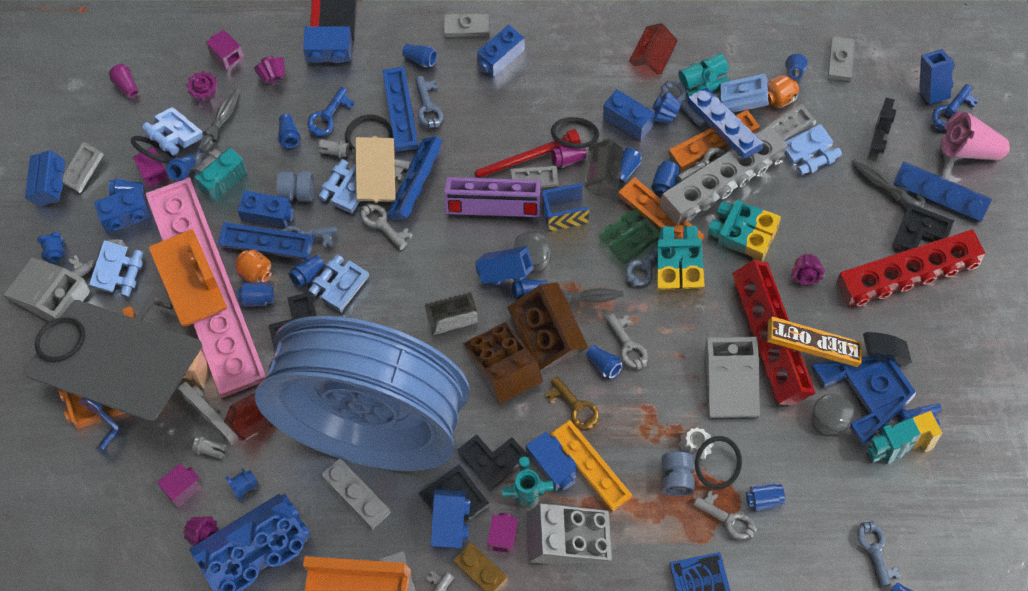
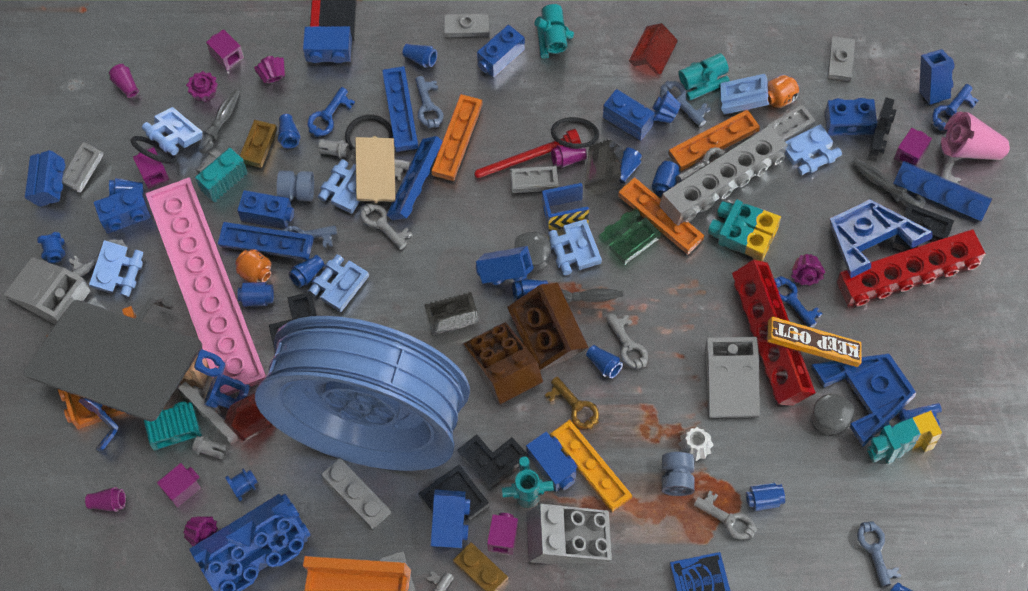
(47, 326): black tyre -> none
(108, 499): none -> magenta cone
(173, 426): none -> teal brick
(180, 167): blue cone -> none
(188, 278): orange bracket -> none
(214, 396): none -> blue piece
(258, 143): none -> pearl gold plate
(457, 137): none -> orange plate
(493, 197): medium lavender brick -> none
(552, 31): none -> teal pin
(581, 244): none -> light blue plate
(645, 264): sand blue piece -> none
(682, 252): teal hips -> none
(725, 123): plate -> none
(738, 466): black tyre -> none
(796, 65): blue cone -> none
(807, 316): none -> blue piece
(850, 117): none -> blue brick
(867, 226): none -> wing
(885, 347): black slope -> none
(913, 147): none -> magenta brick

